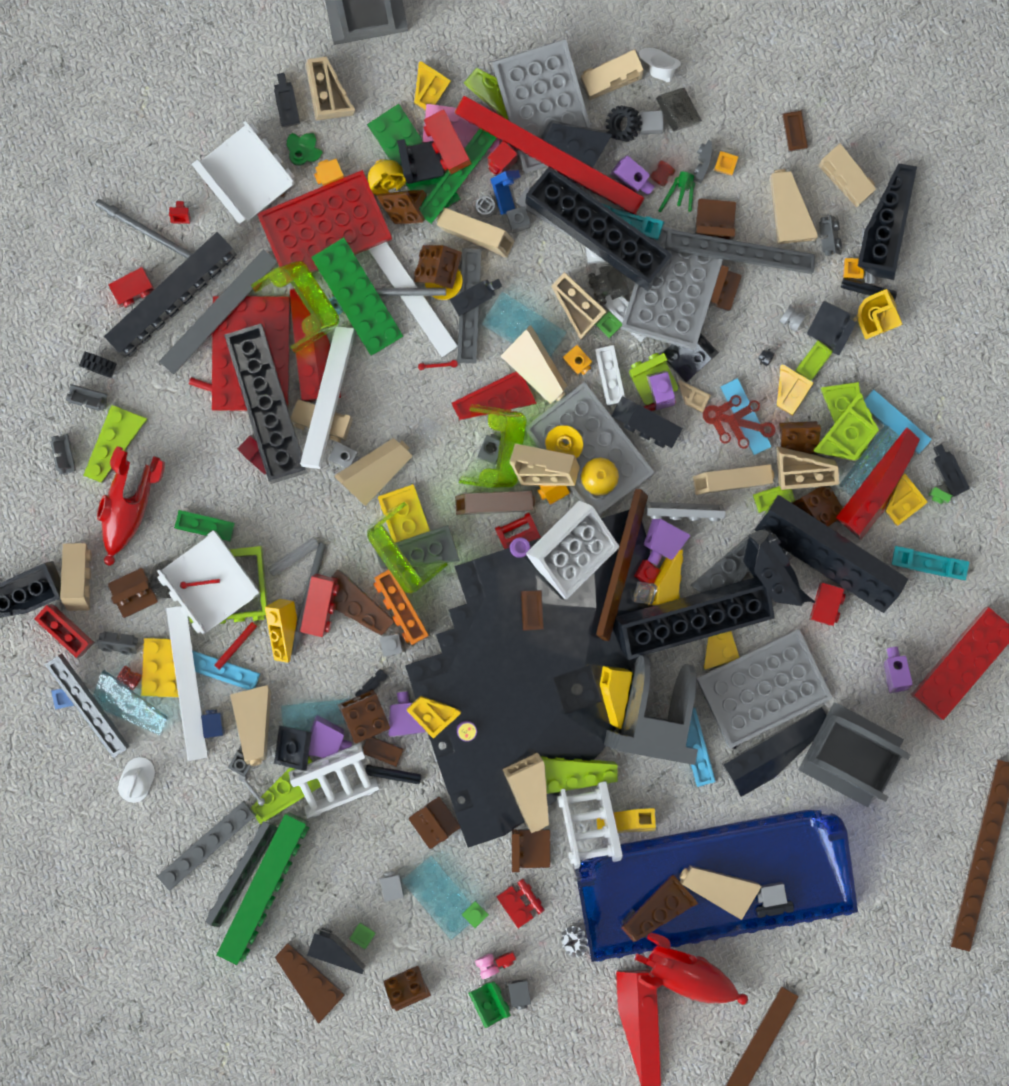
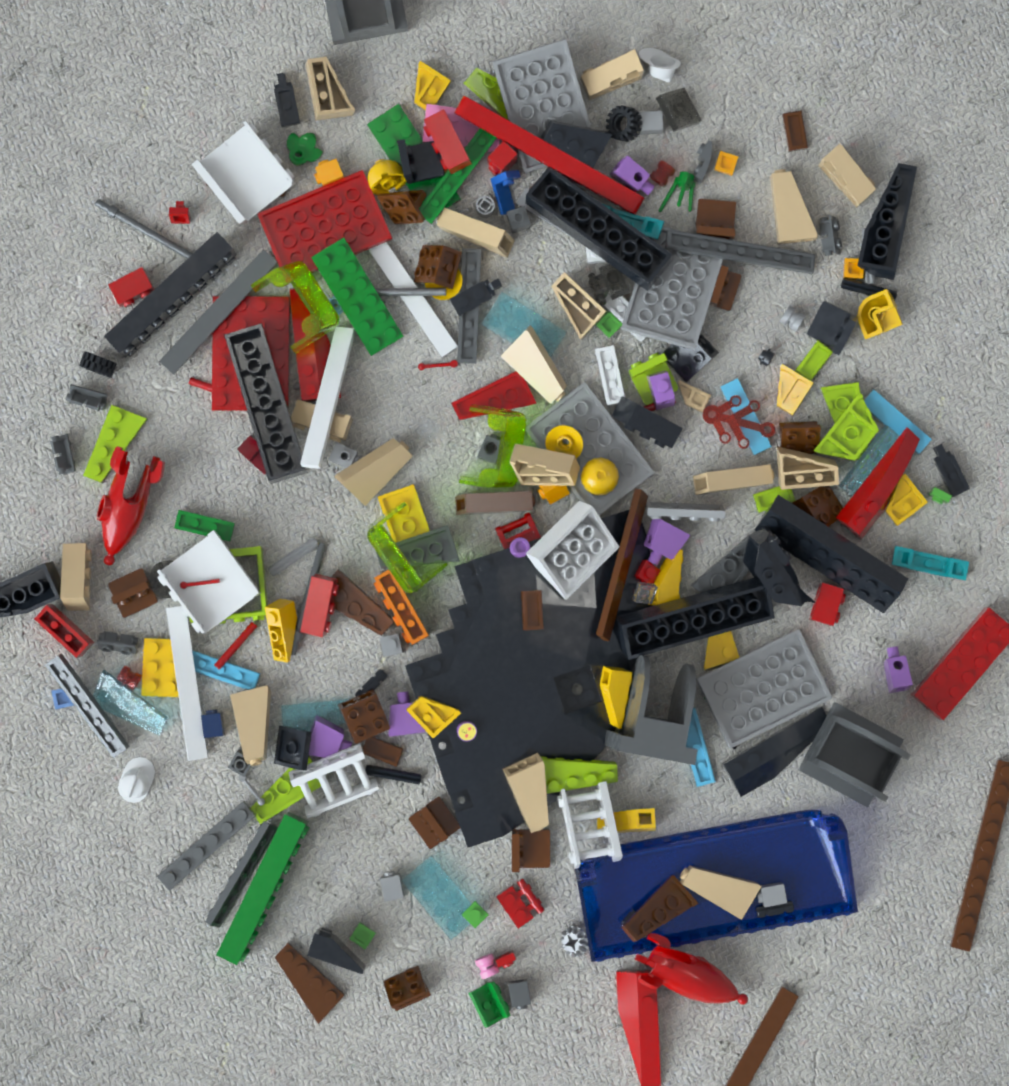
(577, 361): light orange brick -> none

